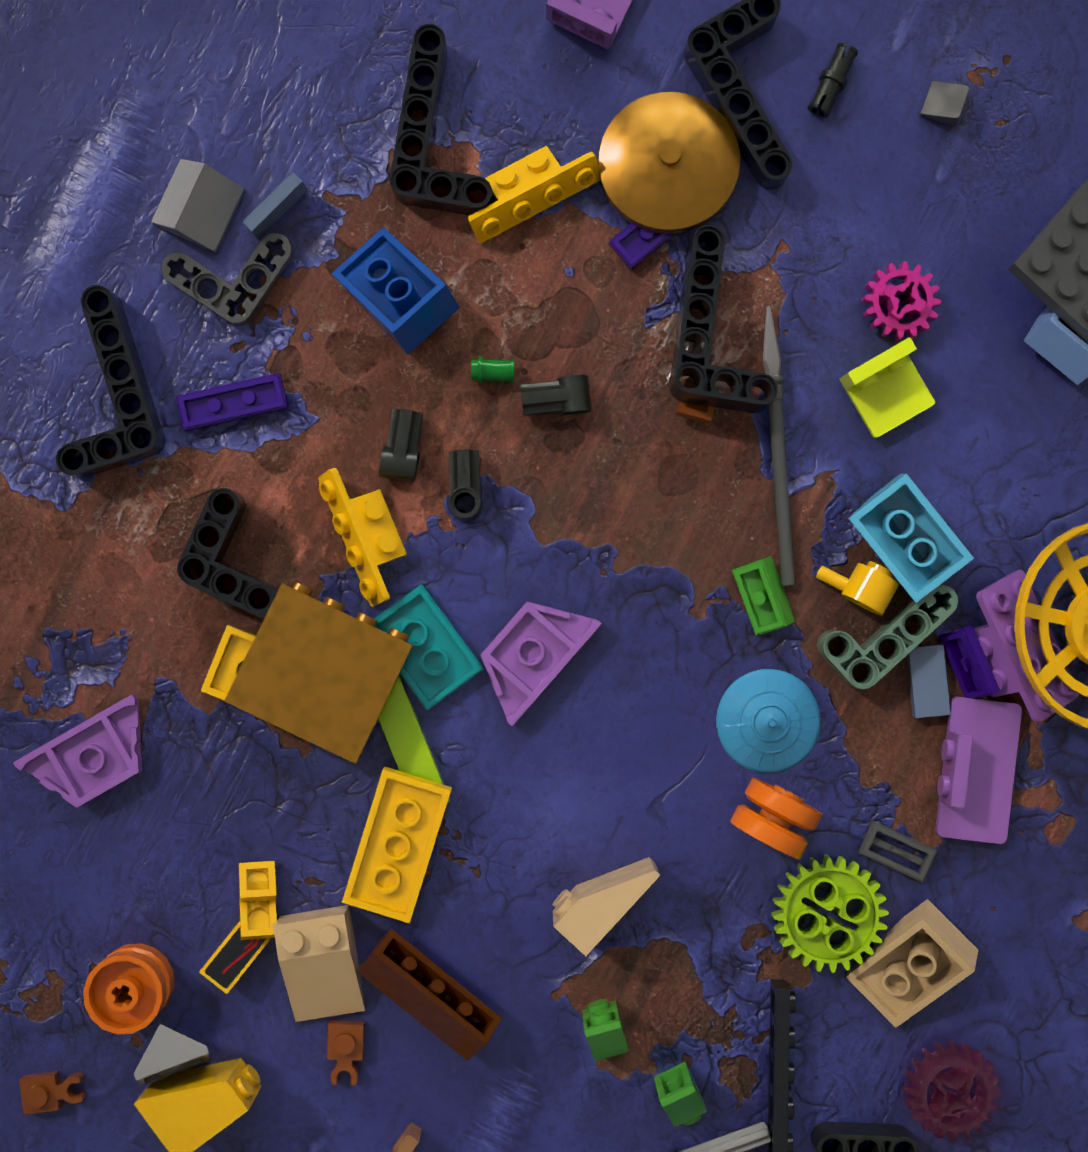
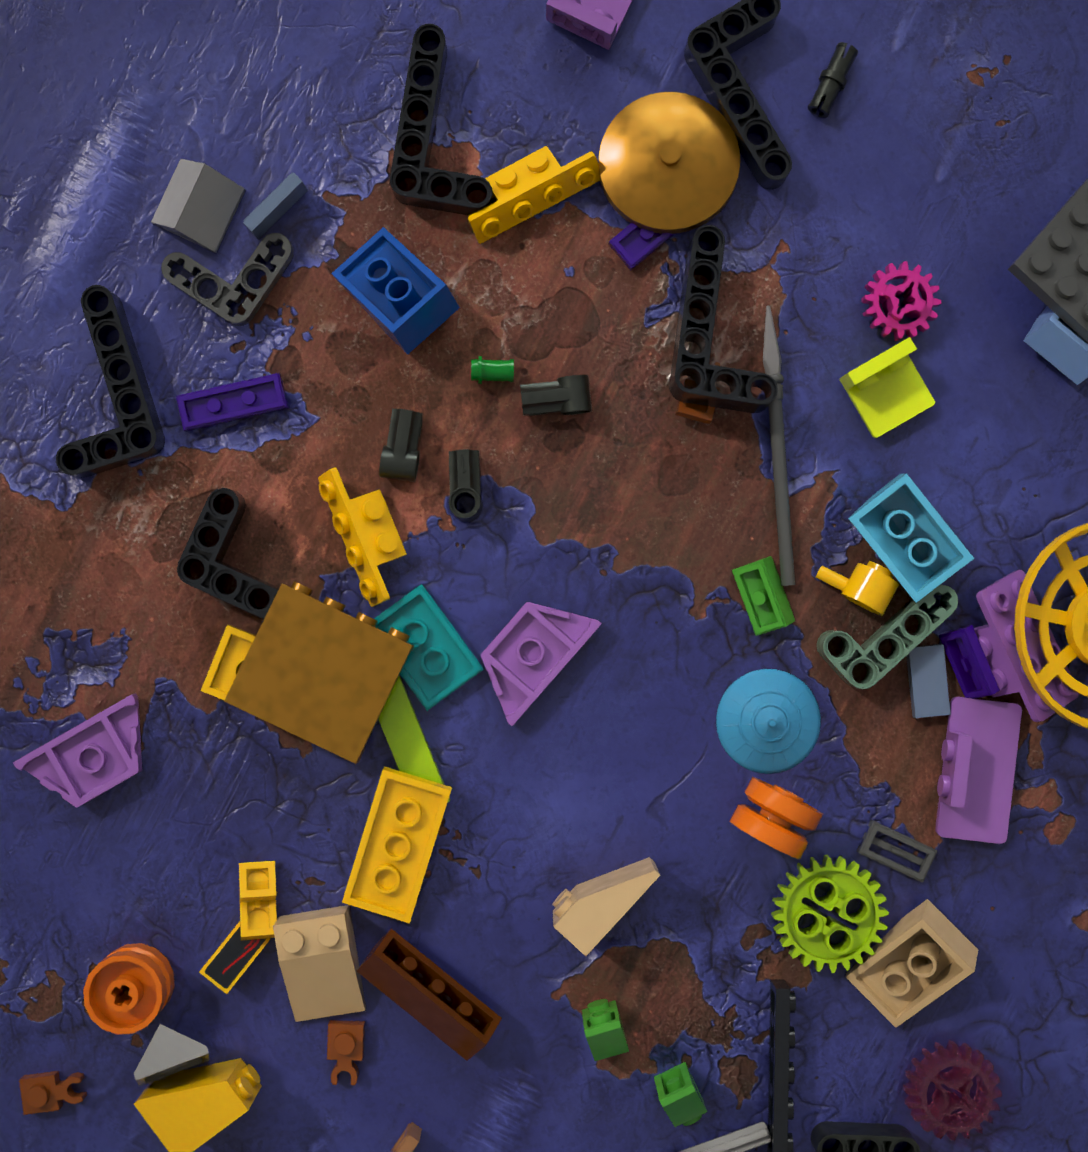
(944, 102): dark grey slope -> none

